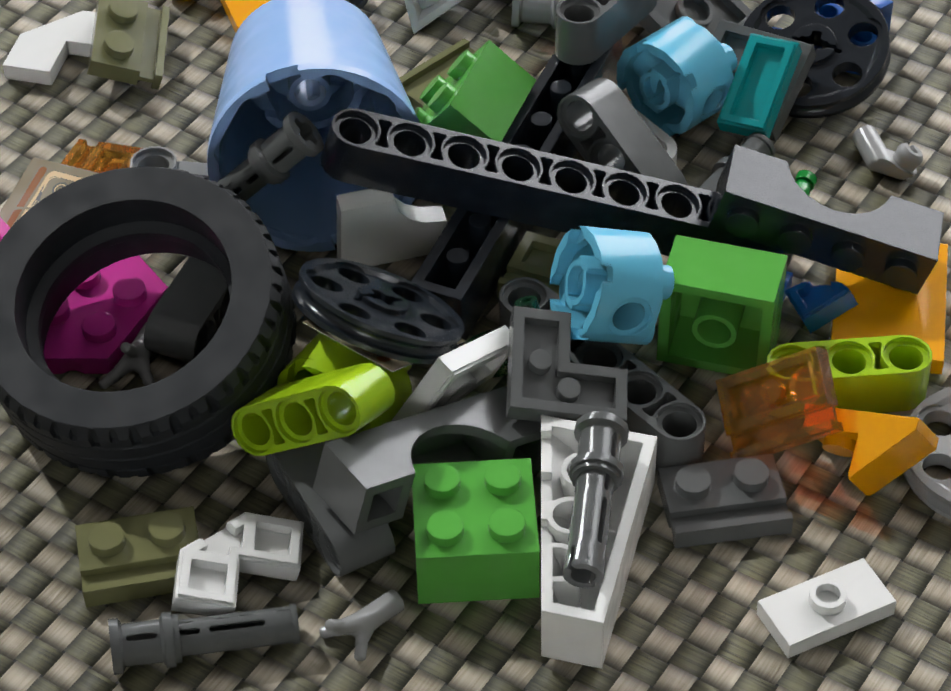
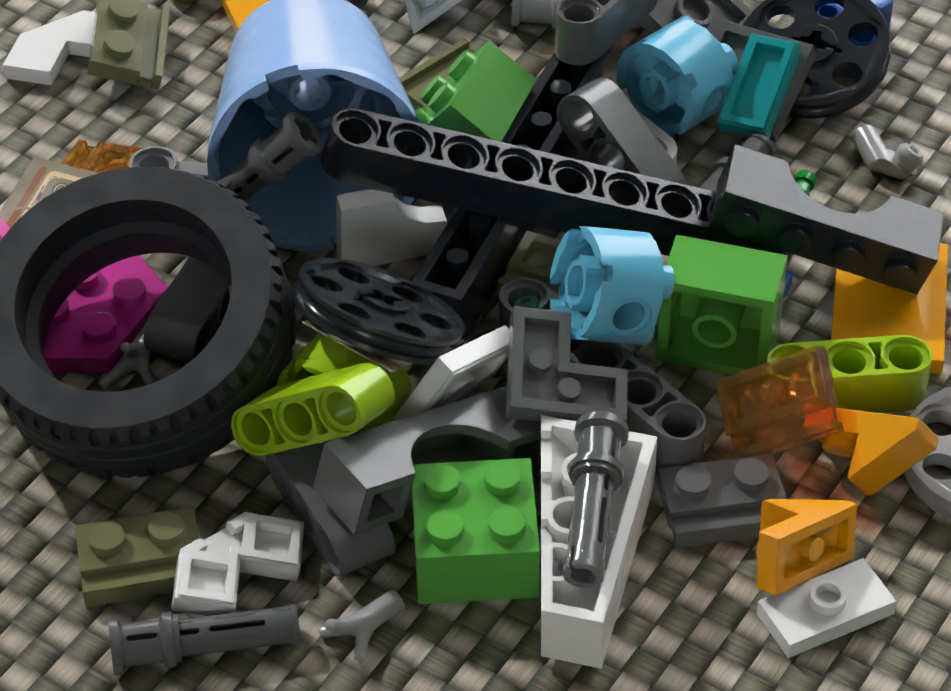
(802, 540): none -> light orange slope
(820, 303): blue tile -> none

